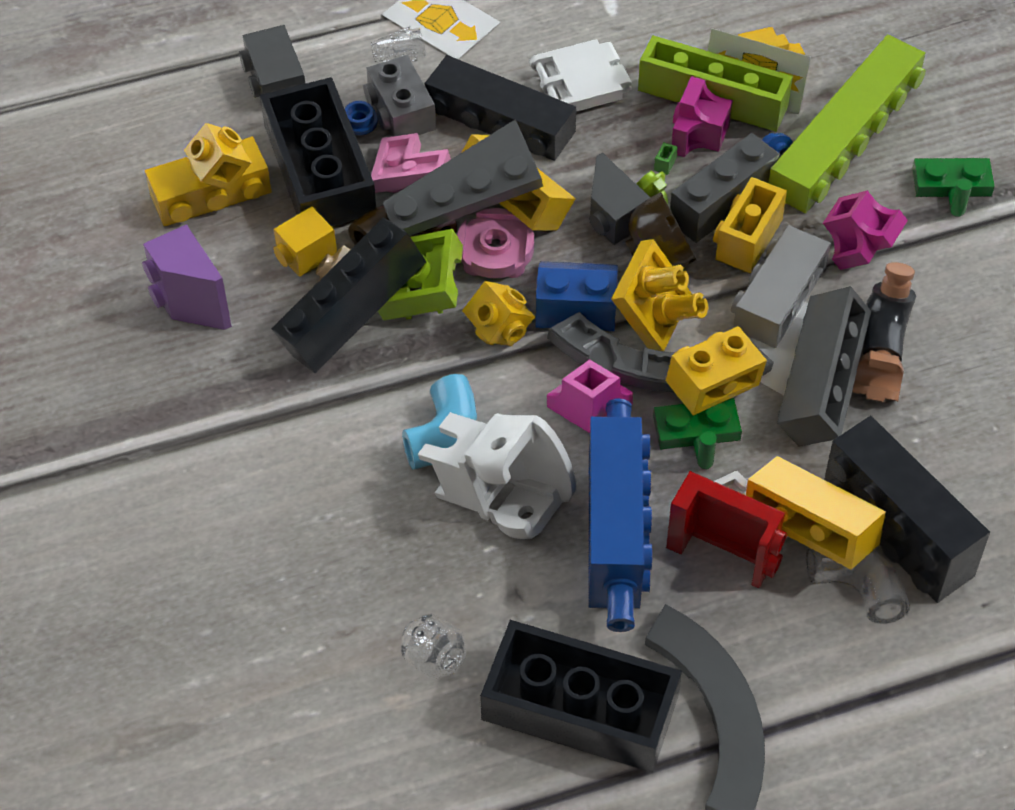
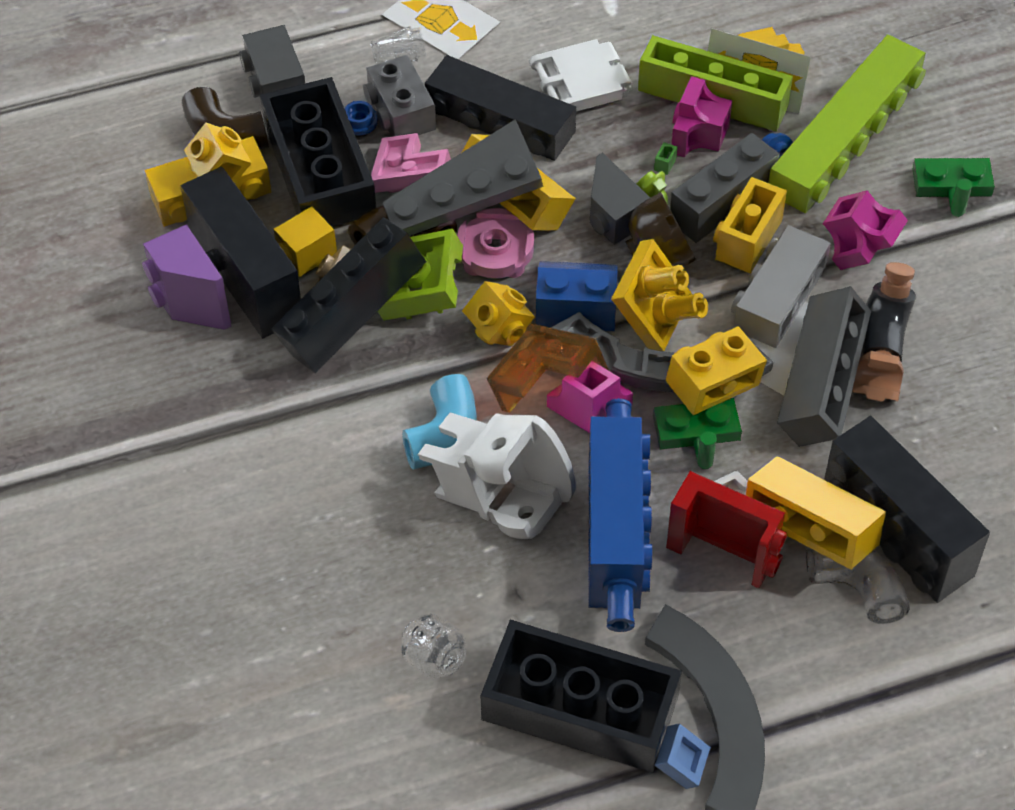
(203, 106): none -> dark brown cylinder
(241, 249): none -> black brick
(533, 354): none -> clear orange panel
(682, 756): none -> medium blue plate

